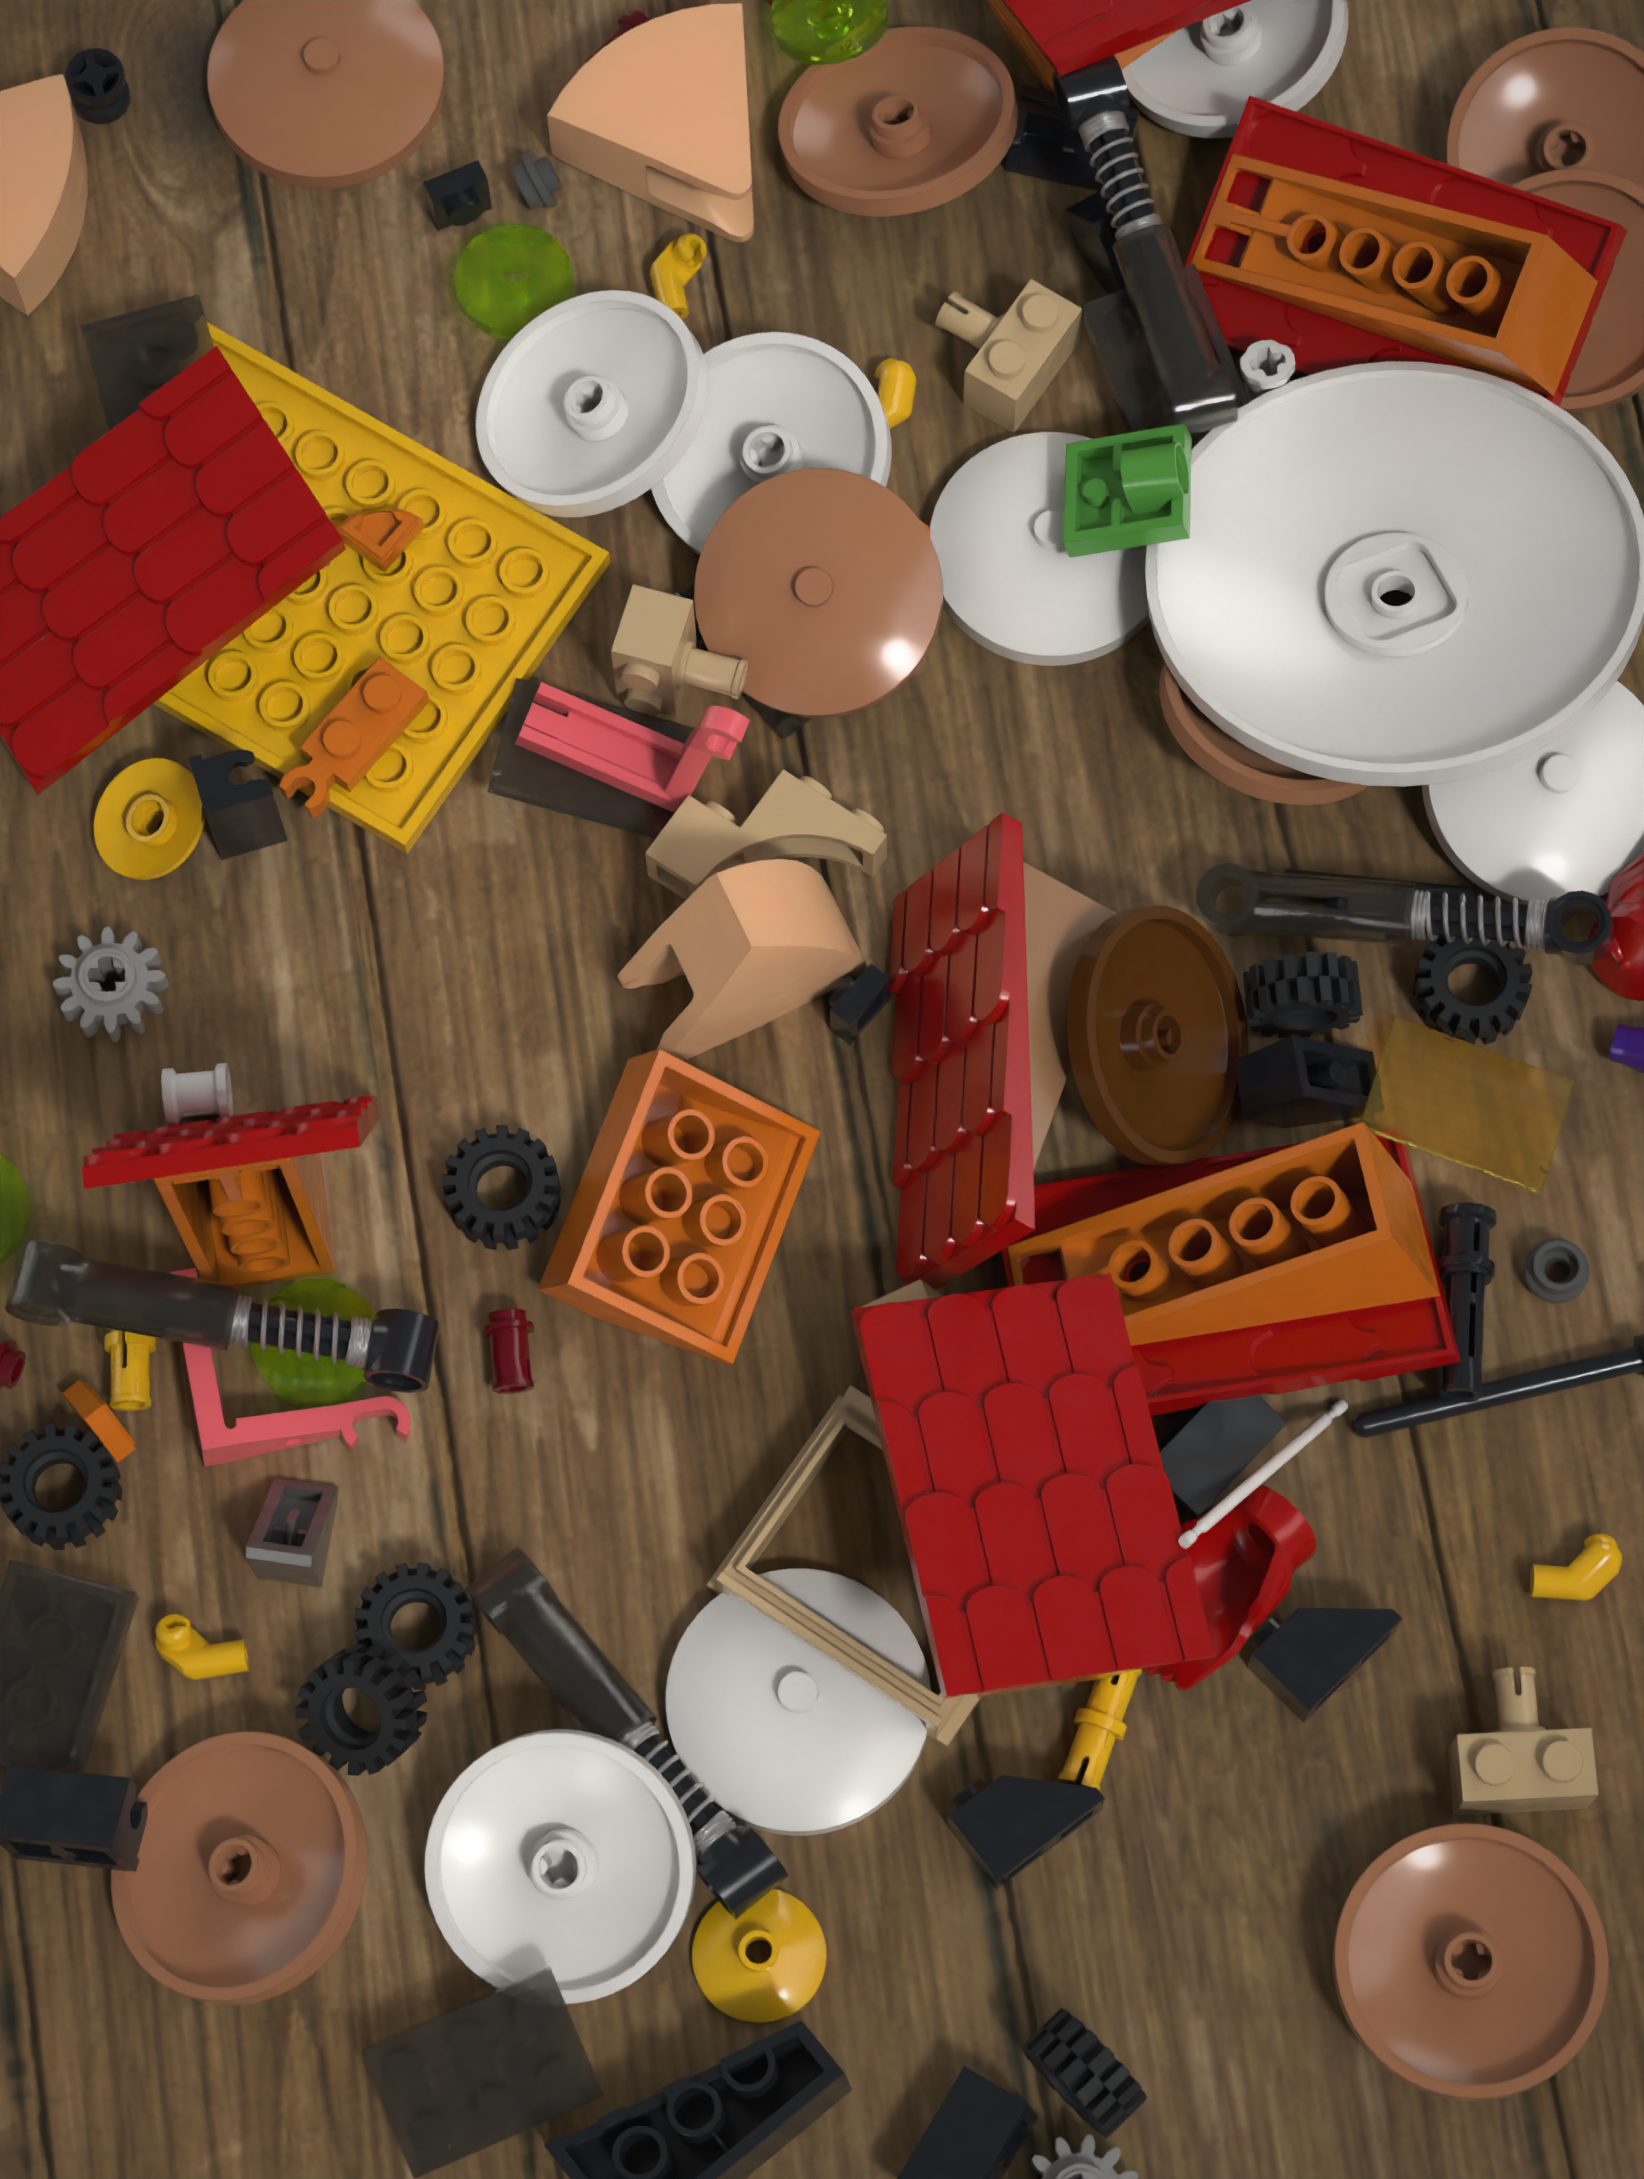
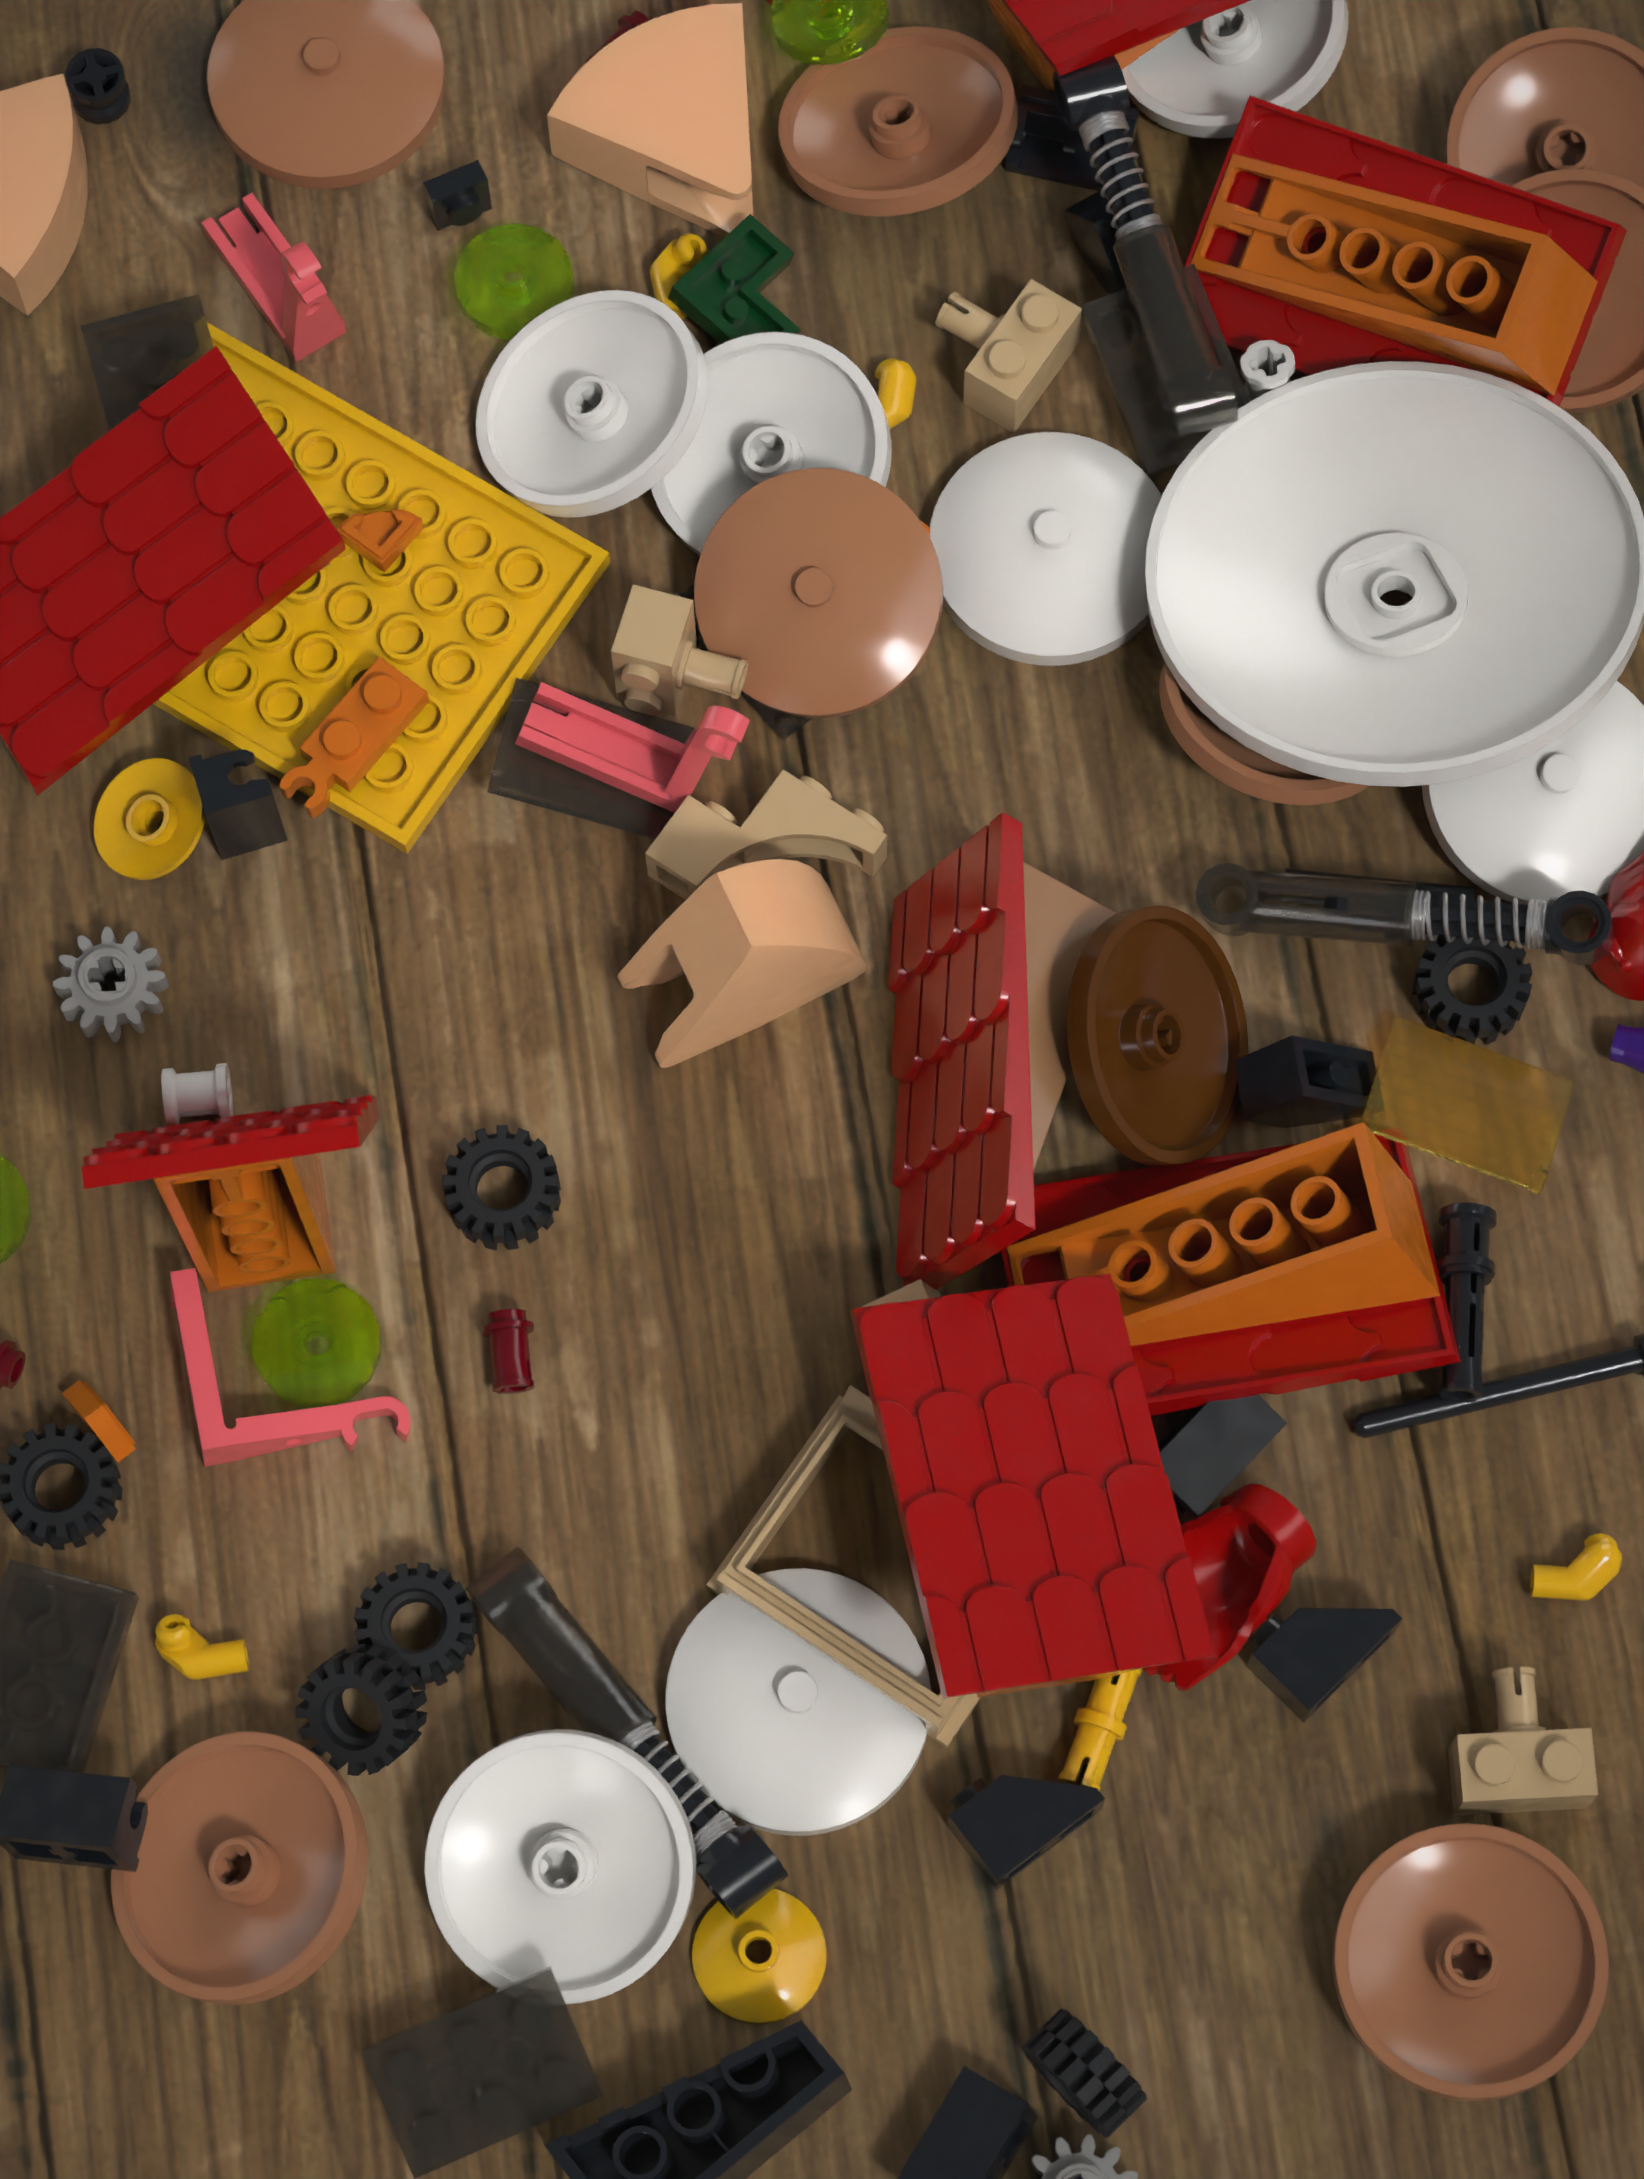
(61, 1287): piece -> none
(129, 1369): yellow pin -> none
(277, 278): none -> coral hinge
(293, 1532): flat silver slope -> none
(537, 180): dark grey plate -> none
(680, 1208): orange slope -> none
(727, 285): none -> dark green plate
(858, 1002): black plate -> none
(1127, 490): bright green plate -> none
(1262, 1474): white piece -> none
(1302, 994): black tyre -> none
(1562, 1253): dark grey plate -> none

